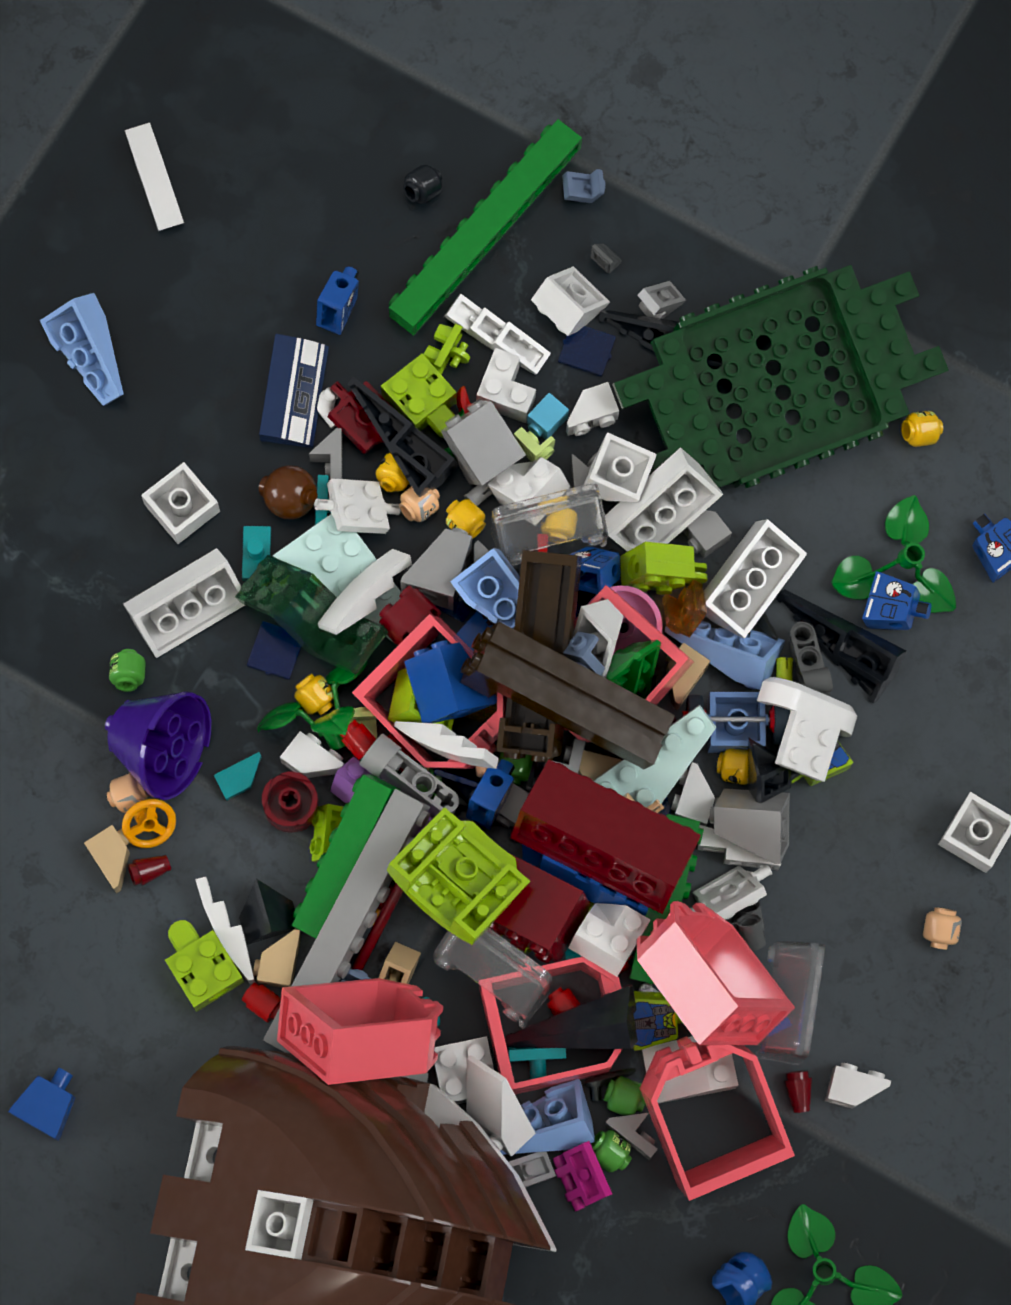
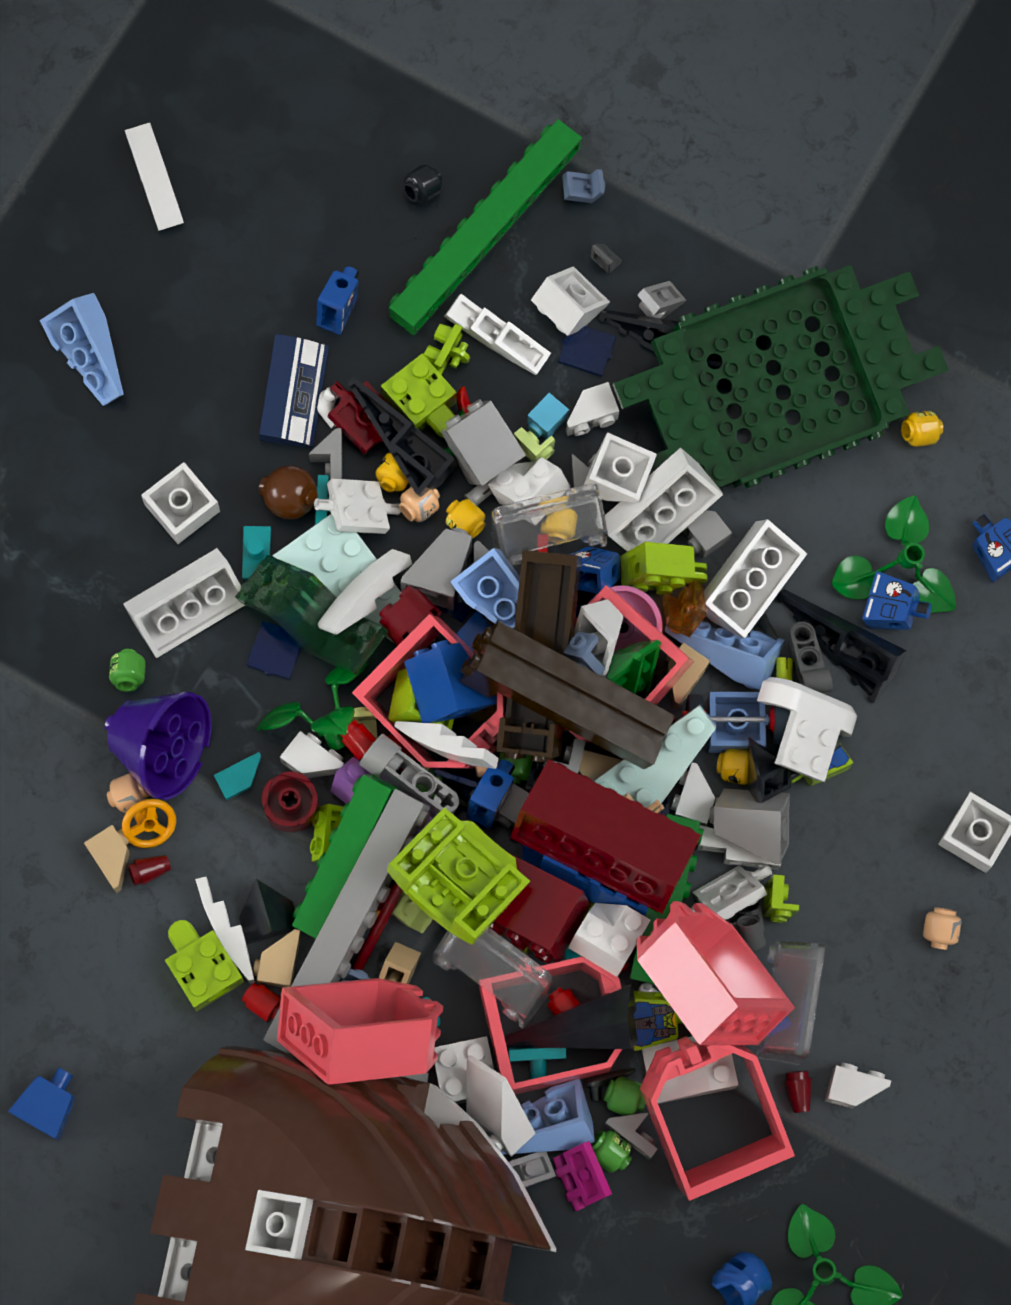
(314, 694): yellow head -> none
(411, 914): none -> yellowish green bracket
(499, 387): white brick -> none
(773, 901): none -> lime bracket

